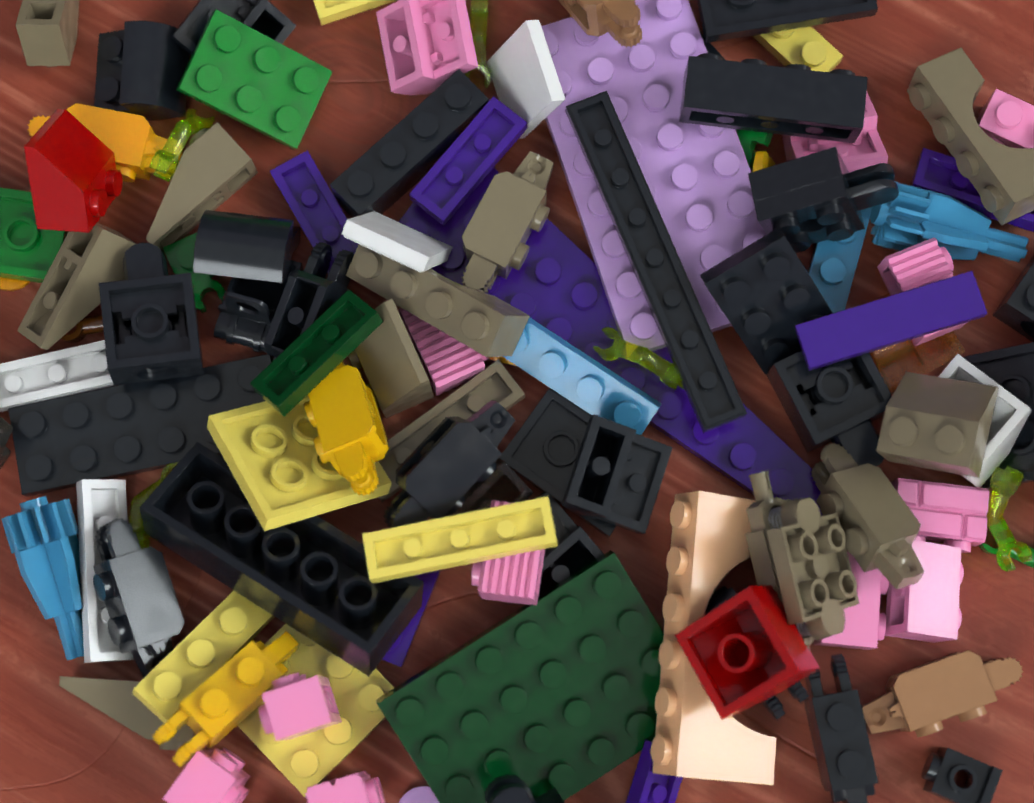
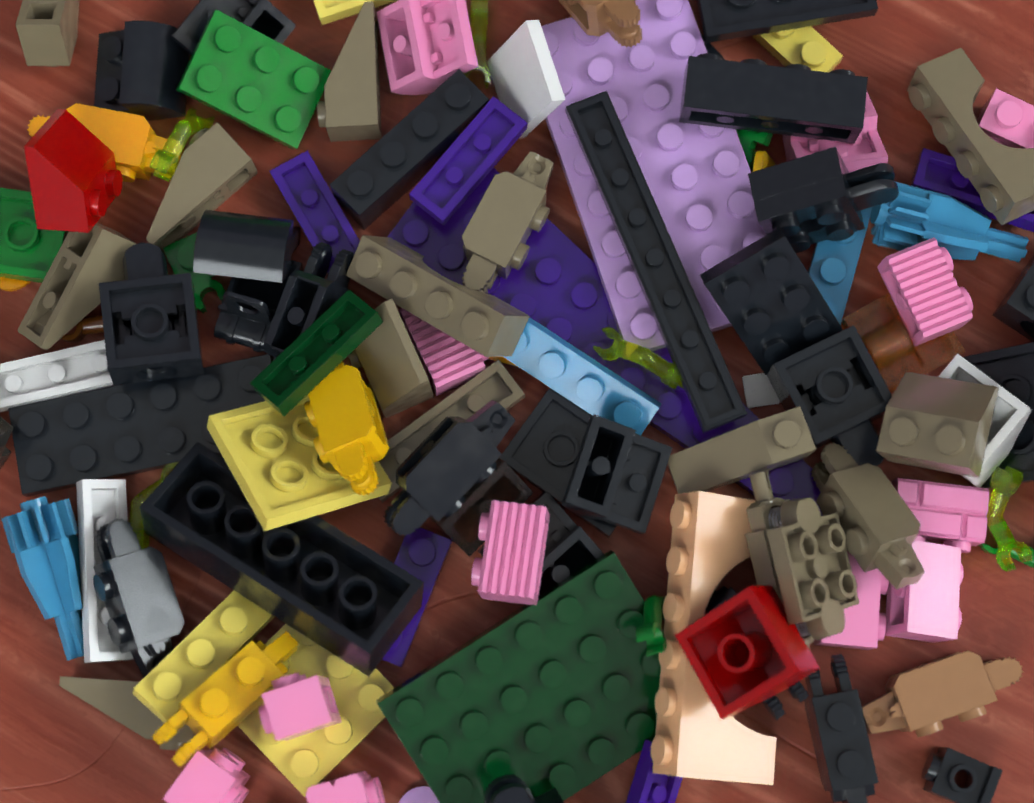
(353, 86): none -> dark tan slope
(396, 241): white tile -> none
(459, 540): light yellow plate -> none
(651, 629): none -> green arm
(742, 452): none -> dark tan slope
(759, 391): none -> white sticker
(890, 320): dark purple tile -> none

